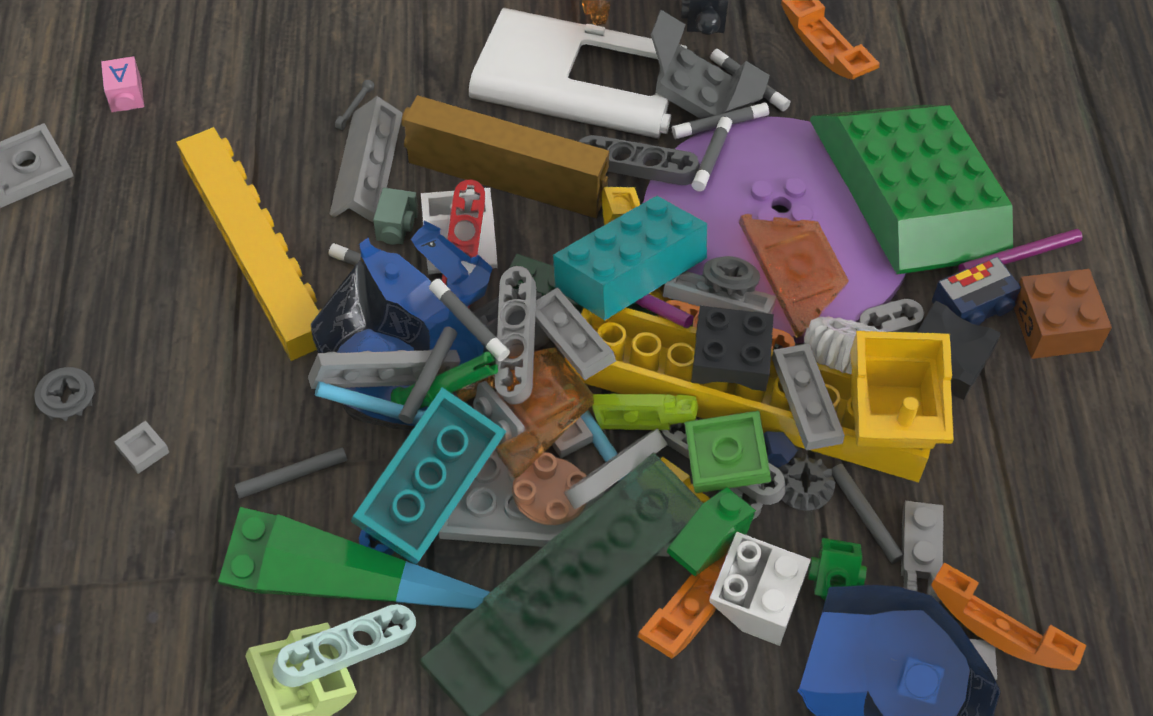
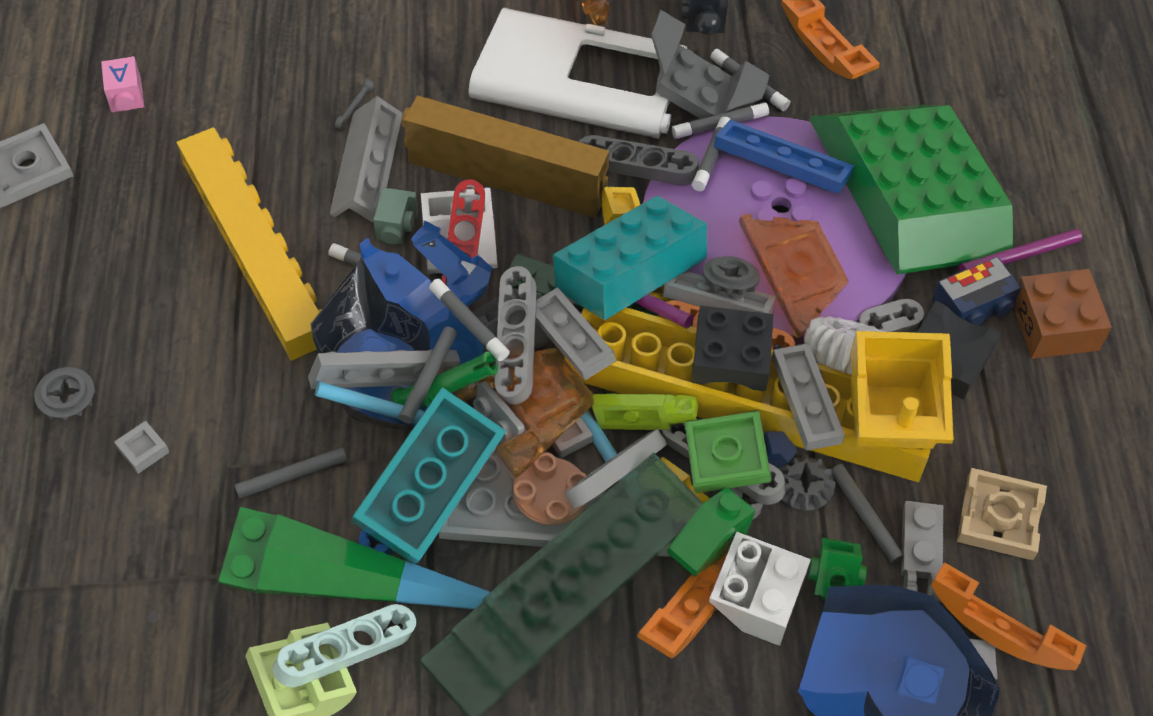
(784, 156): none -> blue plate
(1011, 513): none -> tan brick

